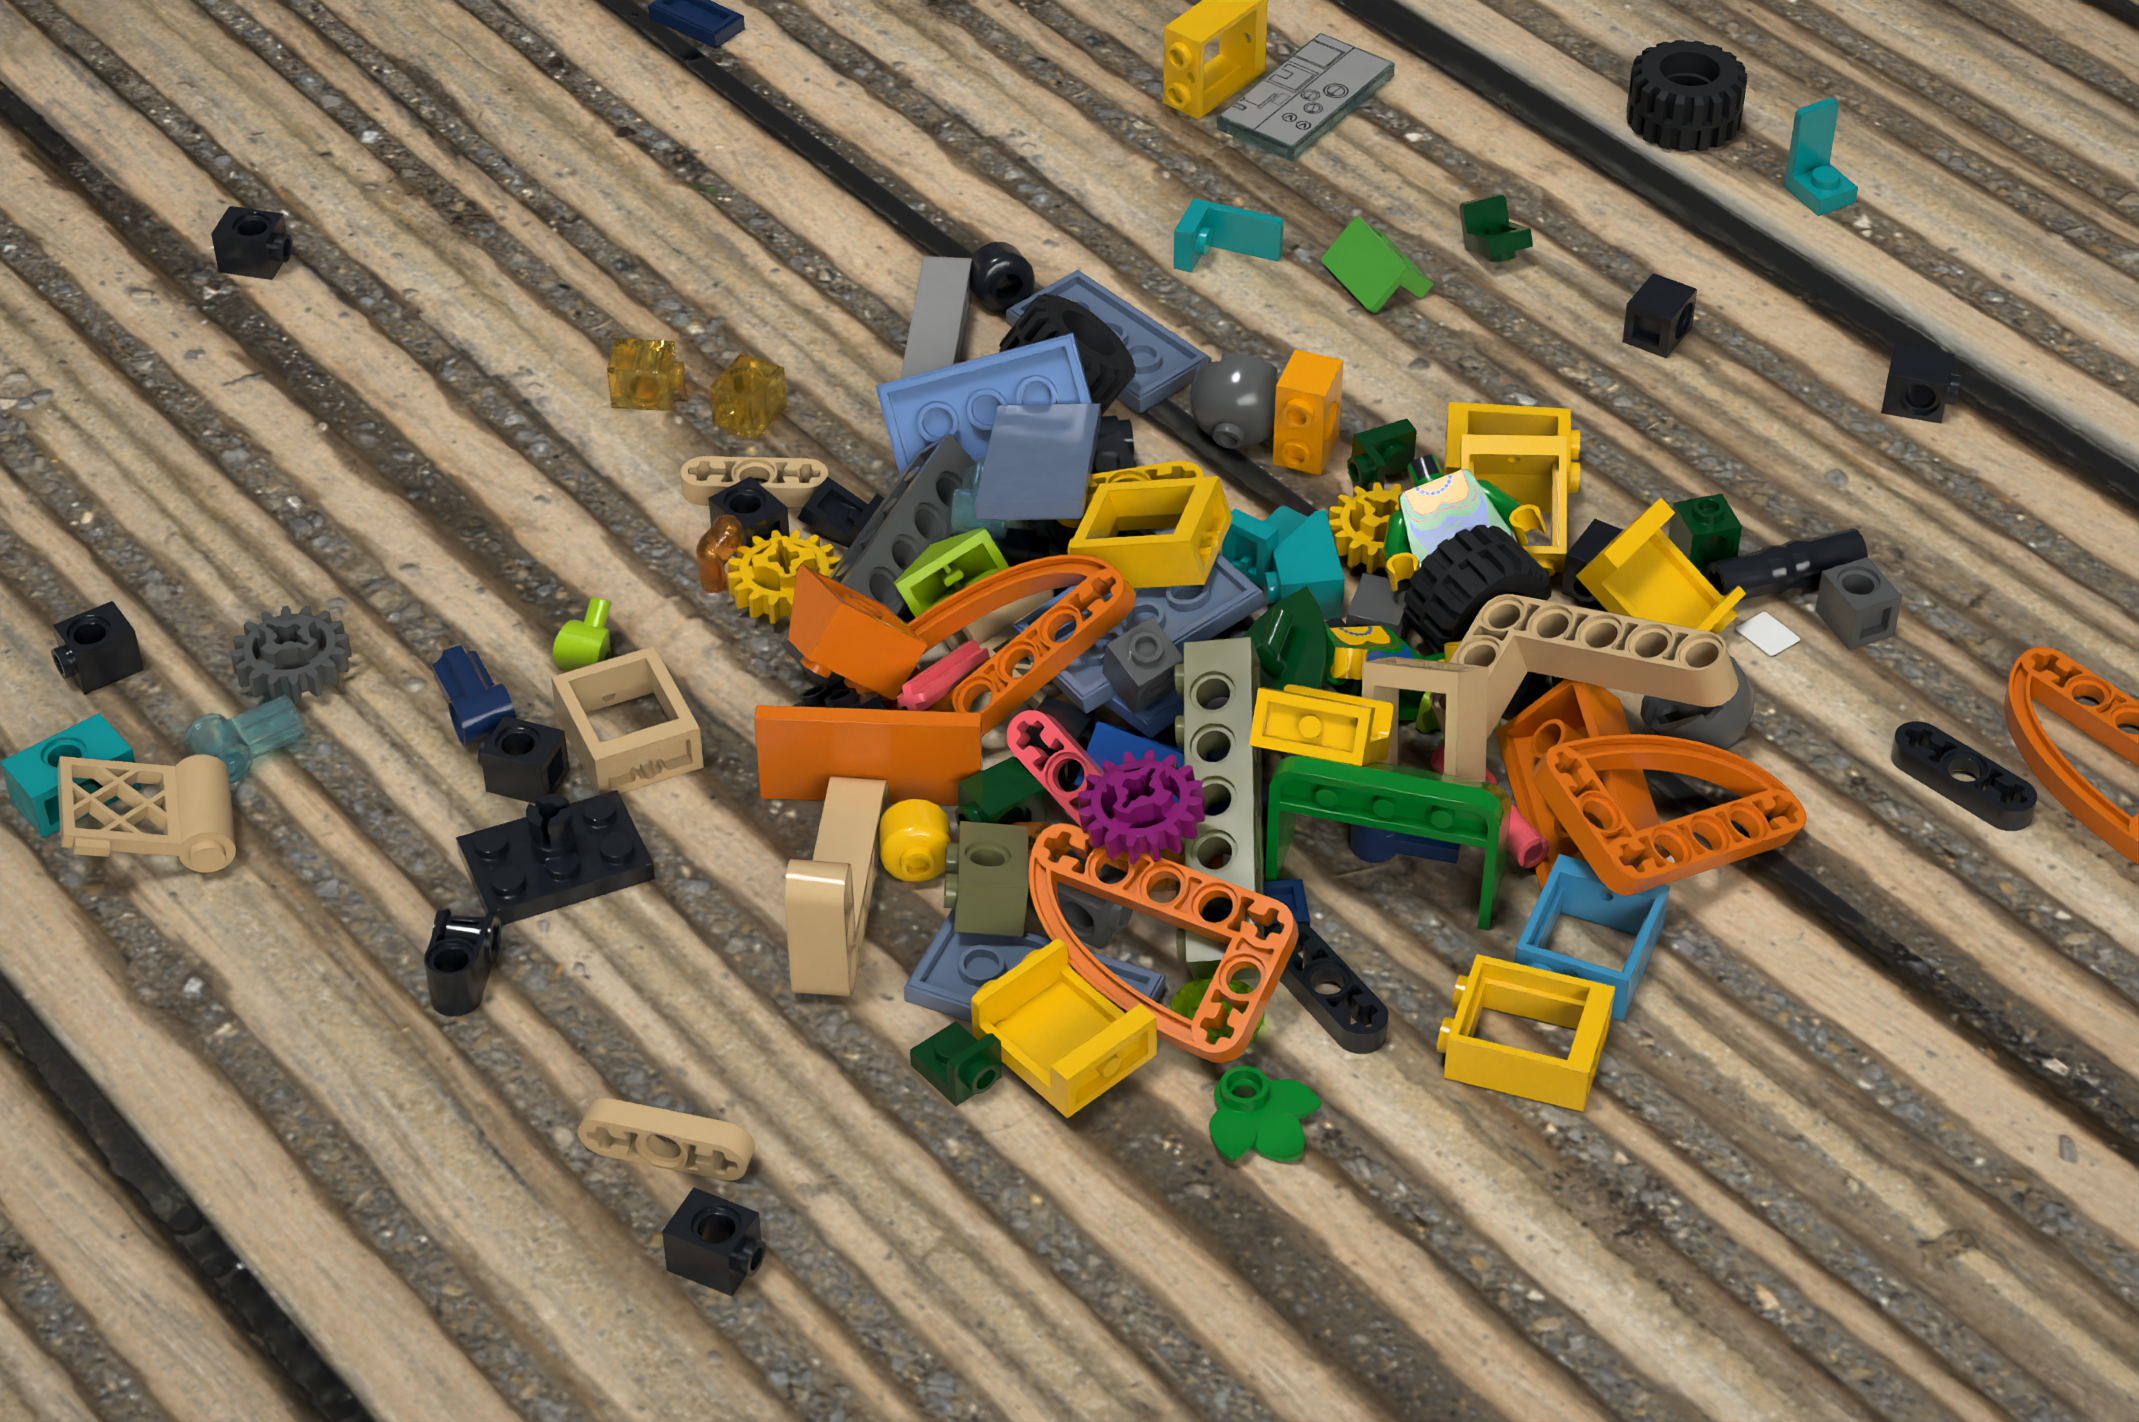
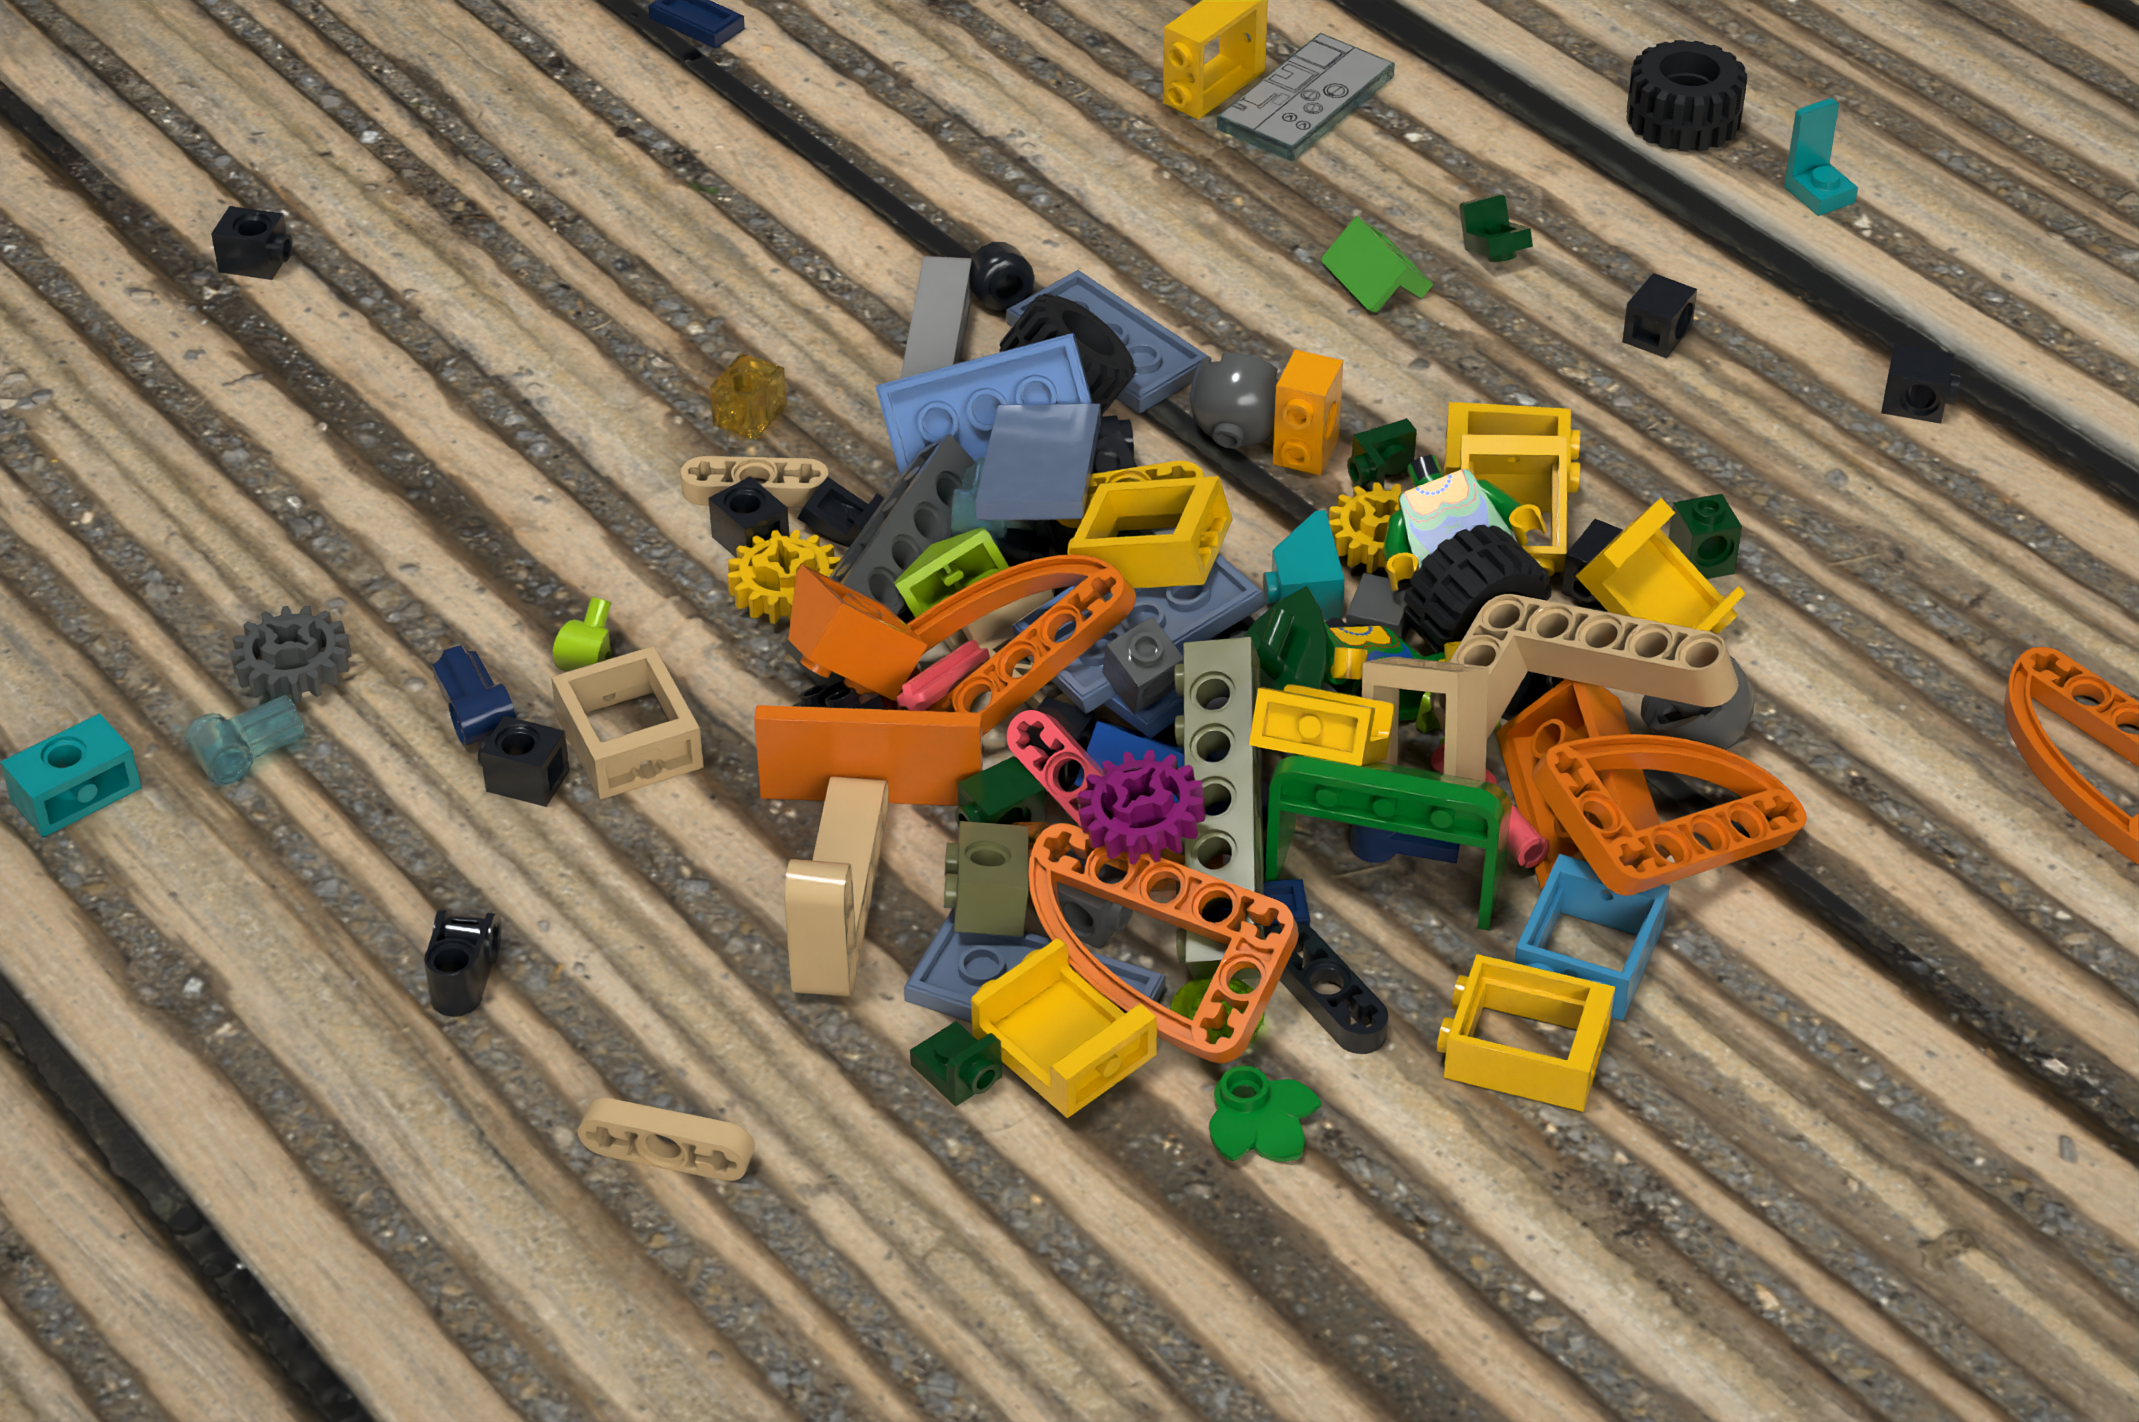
(96, 648): black brick -> none
(193, 811): tan piece -> none
(555, 856): black plate -> none
(644, 374): clear yellow brick -> none
(713, 1242): black brick -> none
(716, 549): clear orange arm -> none
(914, 835): yellow head -> none
(1226, 228): teal bracket -> none
(1251, 541): teal bracket -> none
(1767, 634): white sticker -> none
(1786, 565): black axle -> none
(1858, 603): dark grey brick -> none
(1994, 796): black beam -> none

